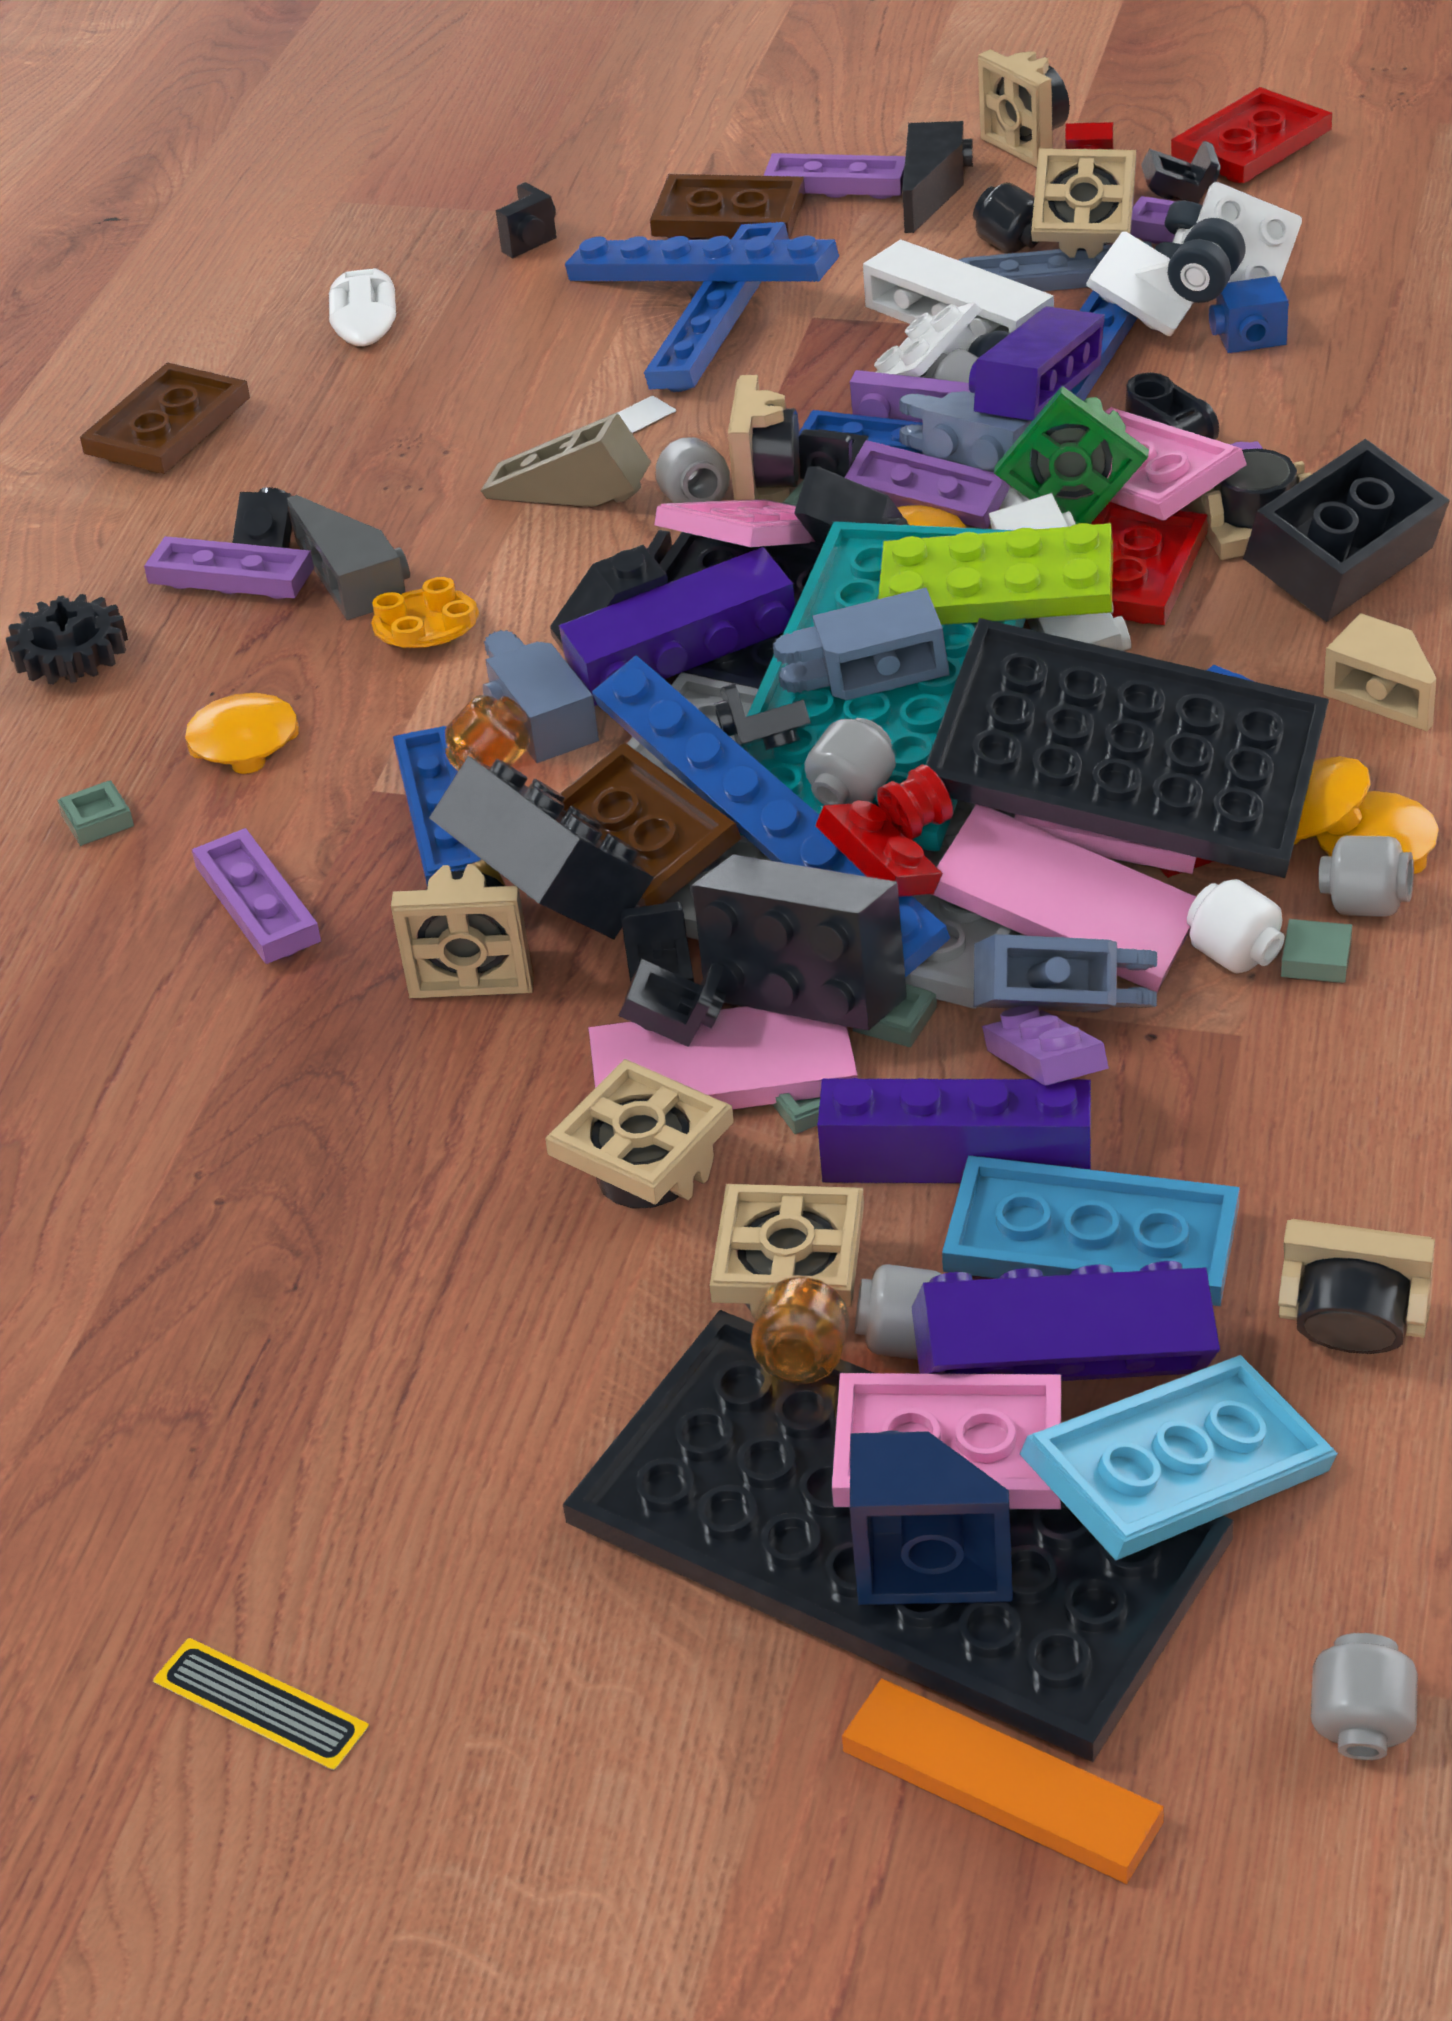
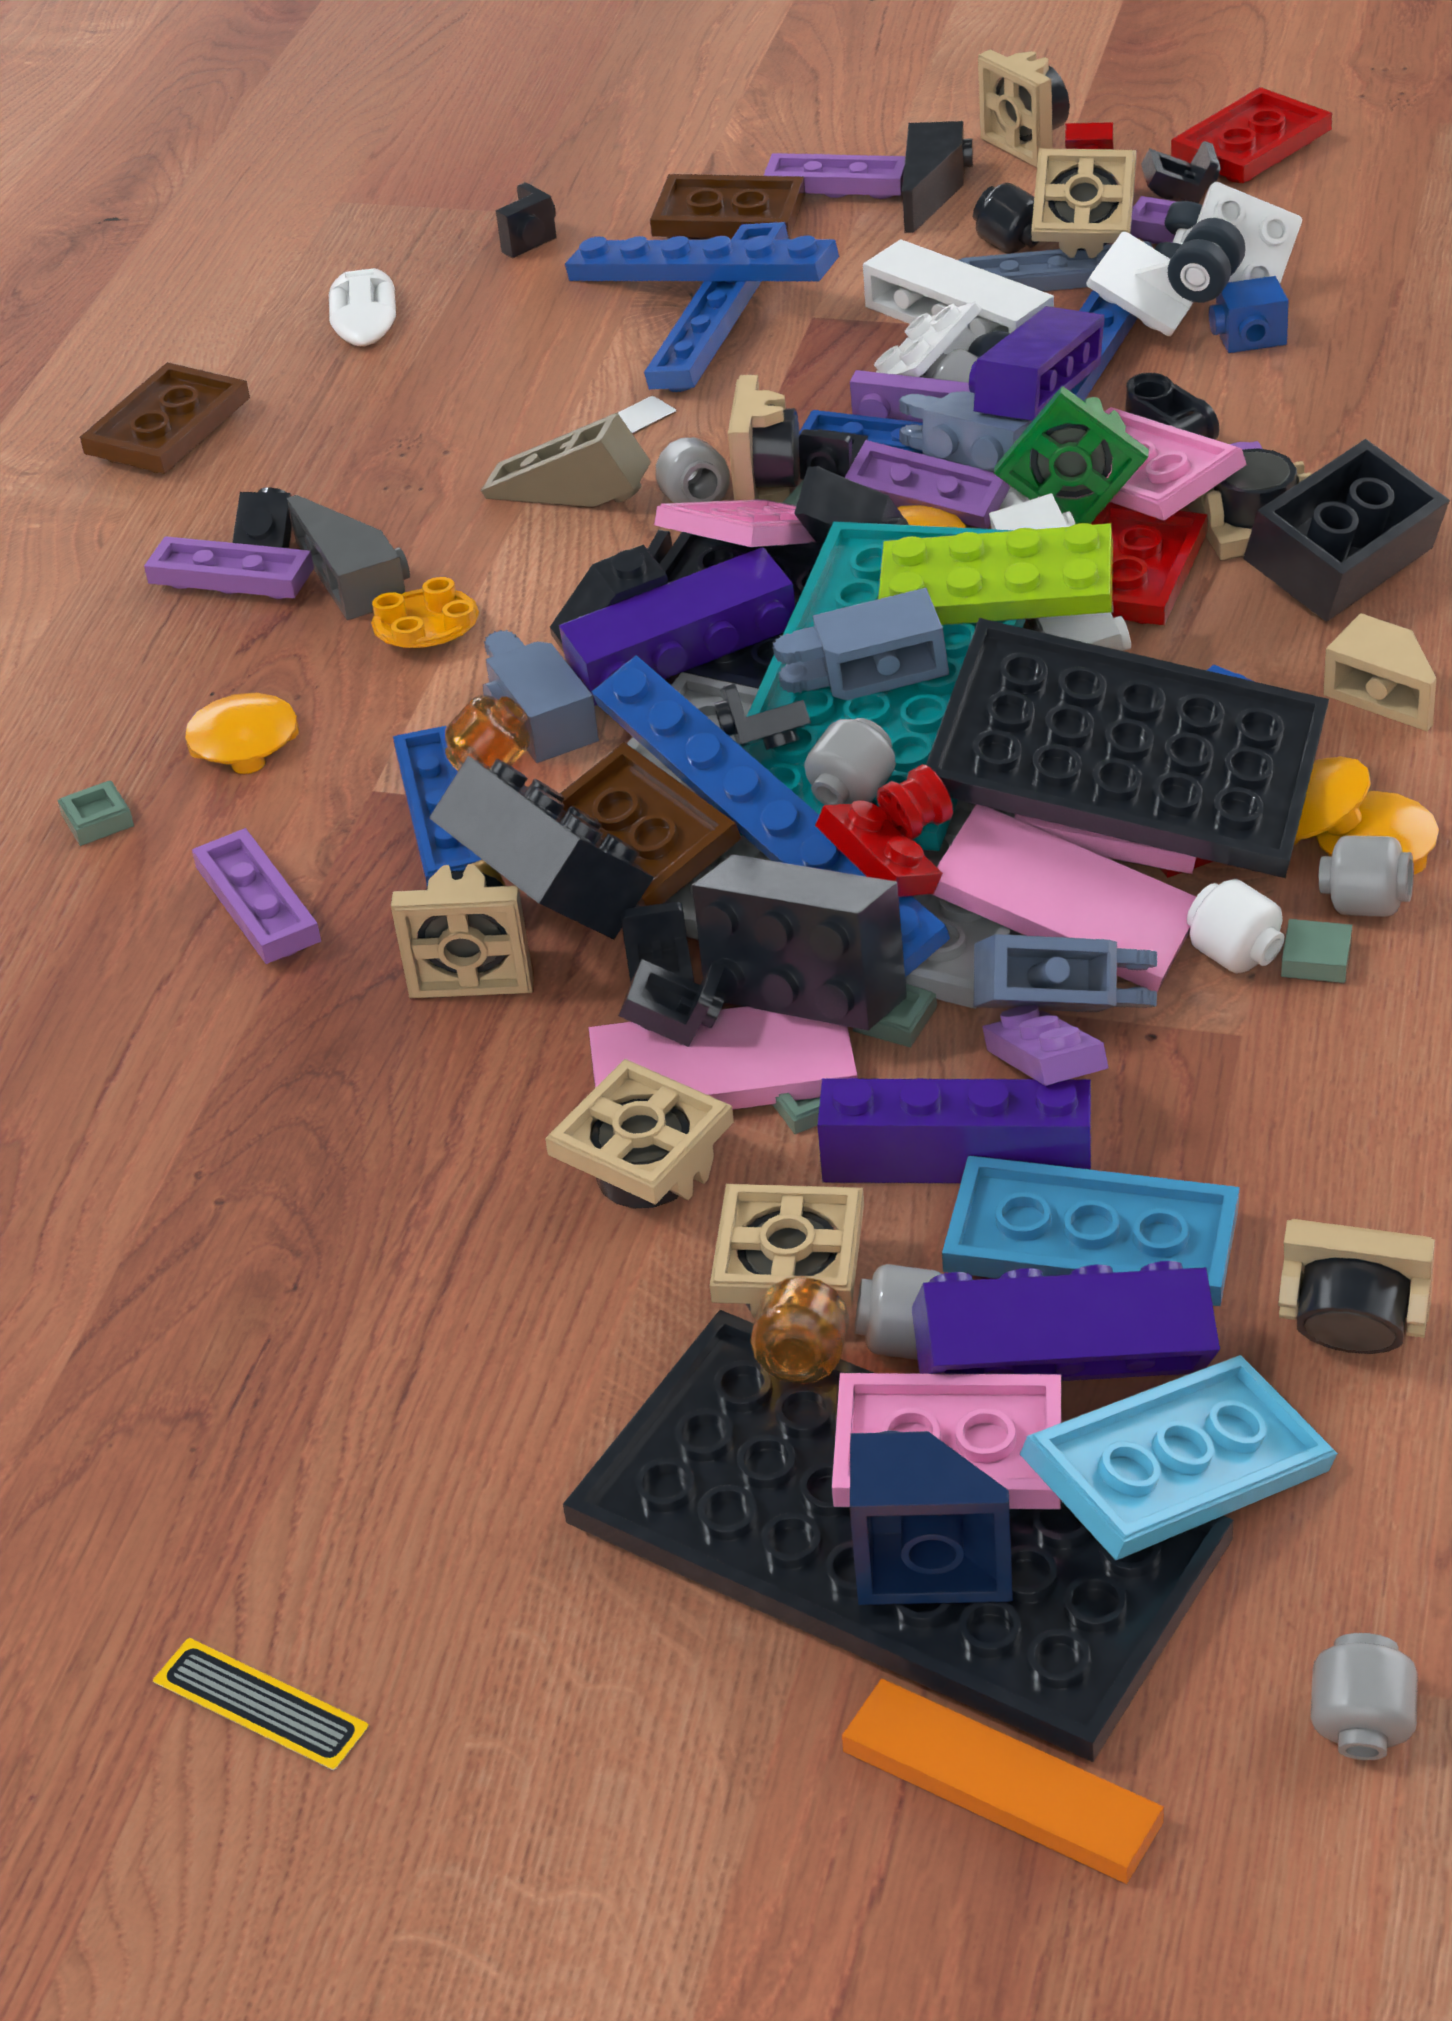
(67, 639): black gear -> none

